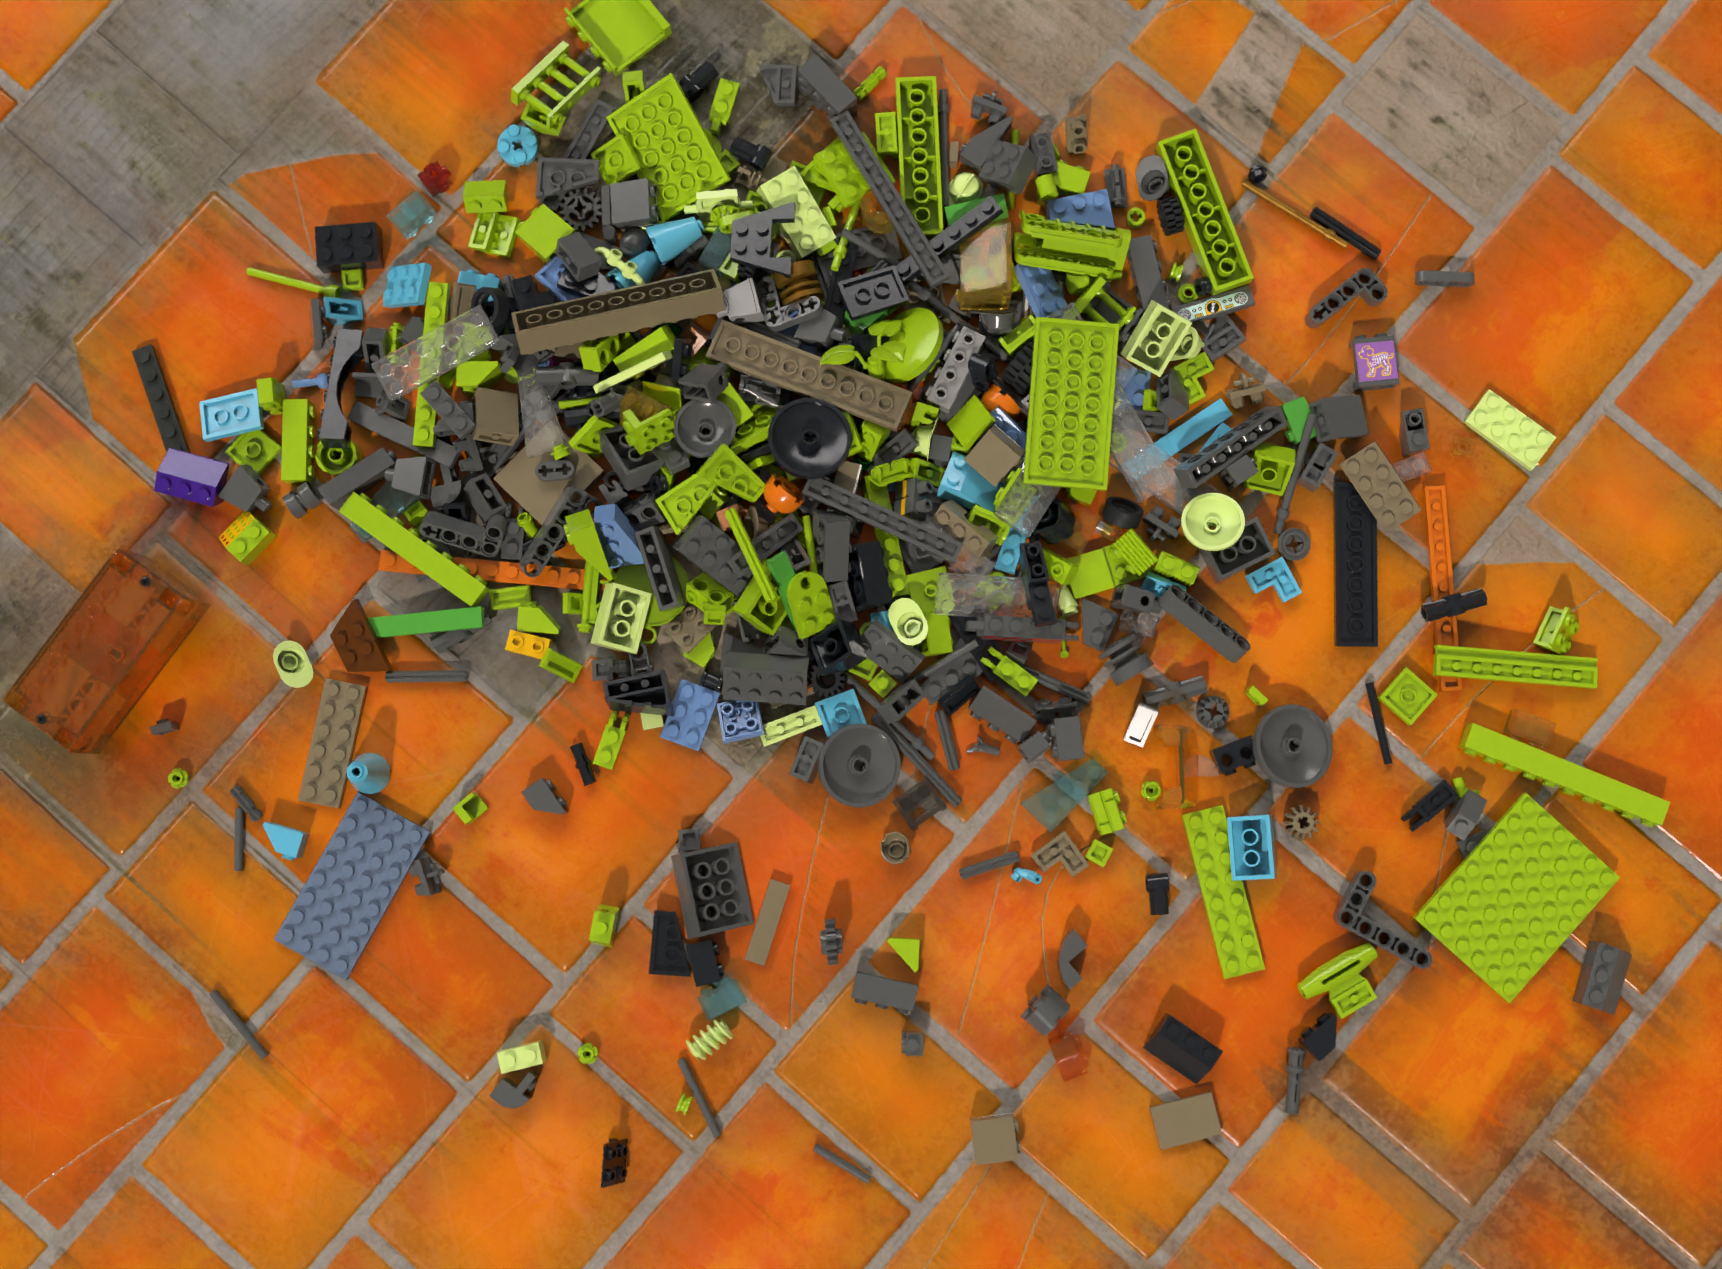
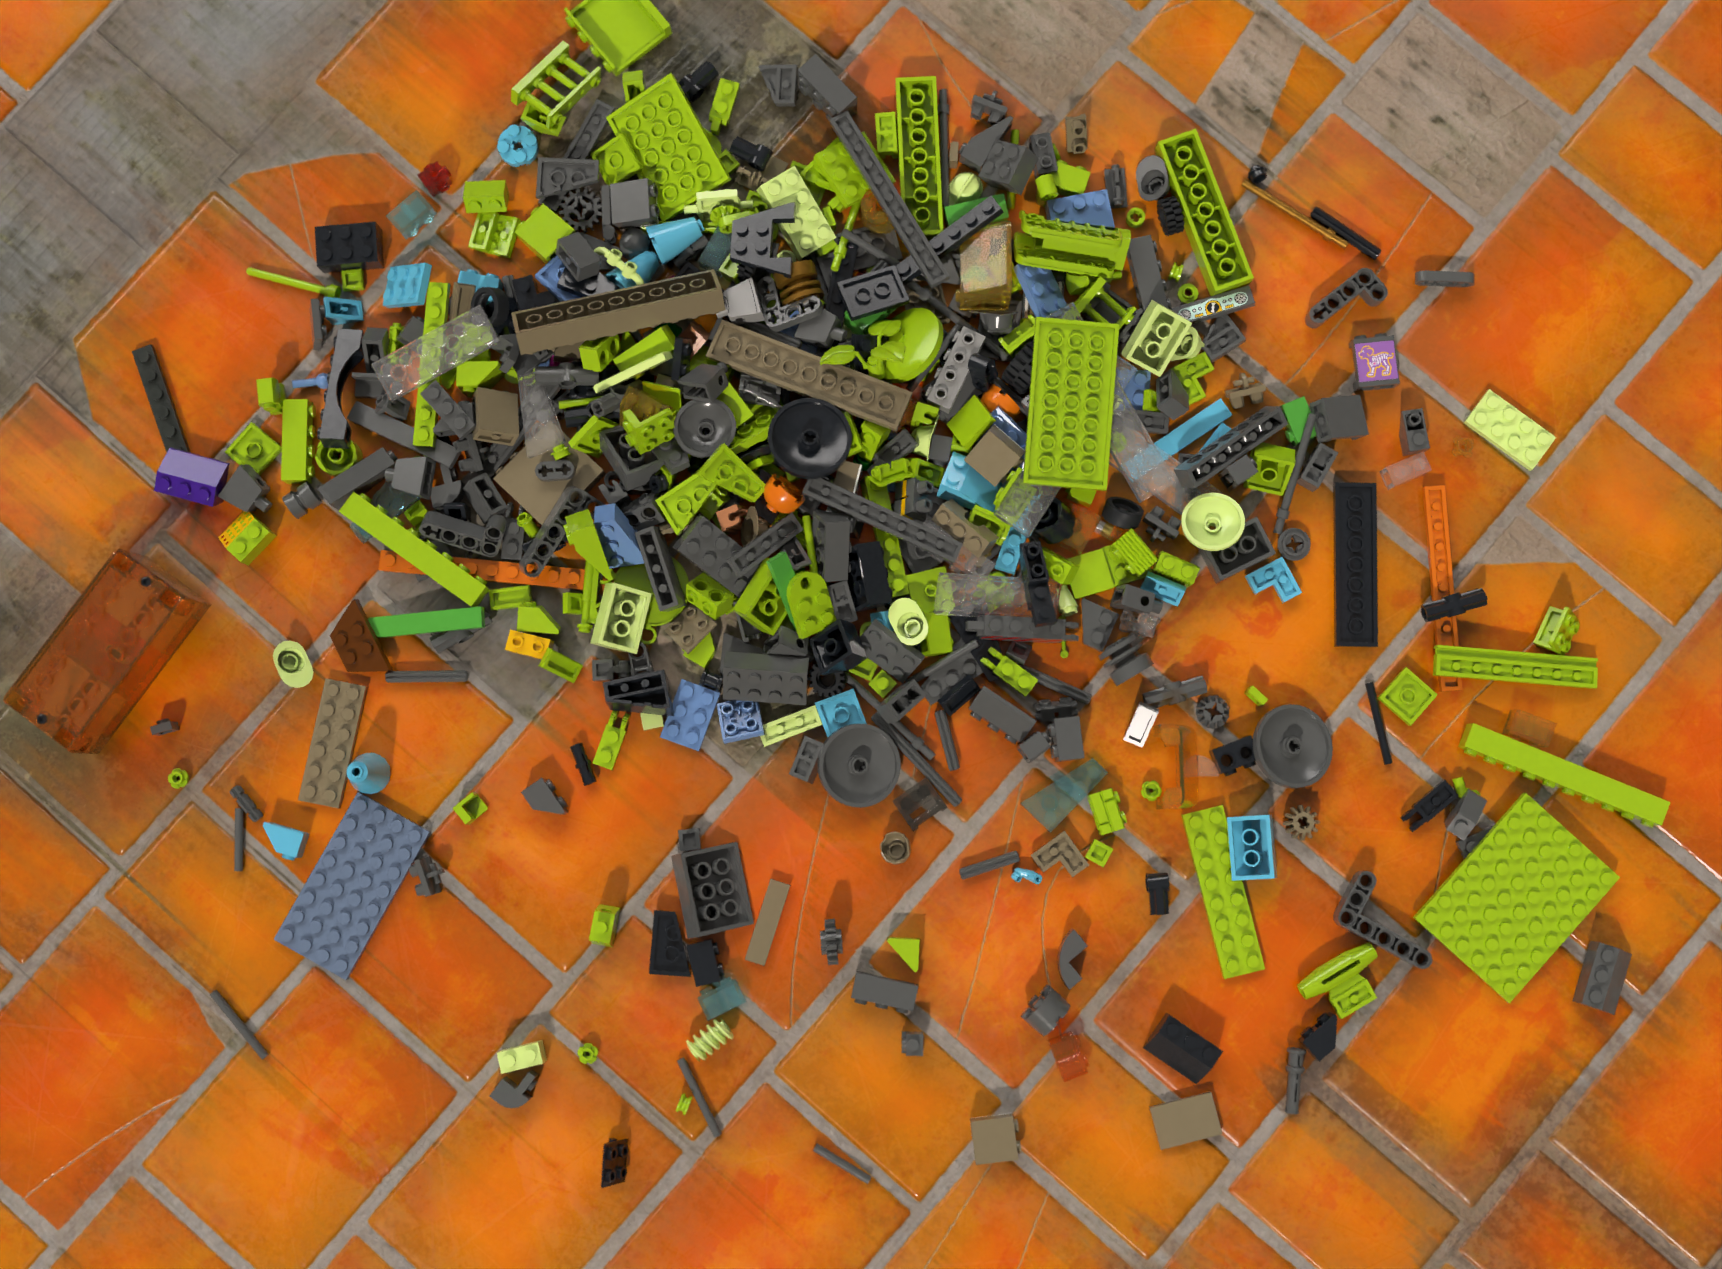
(231, 415): medium azure plate -> none
(714, 614): lime tile -> none
(751, 555): lime axle -> none
(870, 82): lime axle -> none
(983, 747): dark grey bar -> none
(1203, 286): black bush -> none
(1204, 623): dark grey beam -> none
(1380, 487): dark tan plate -> none

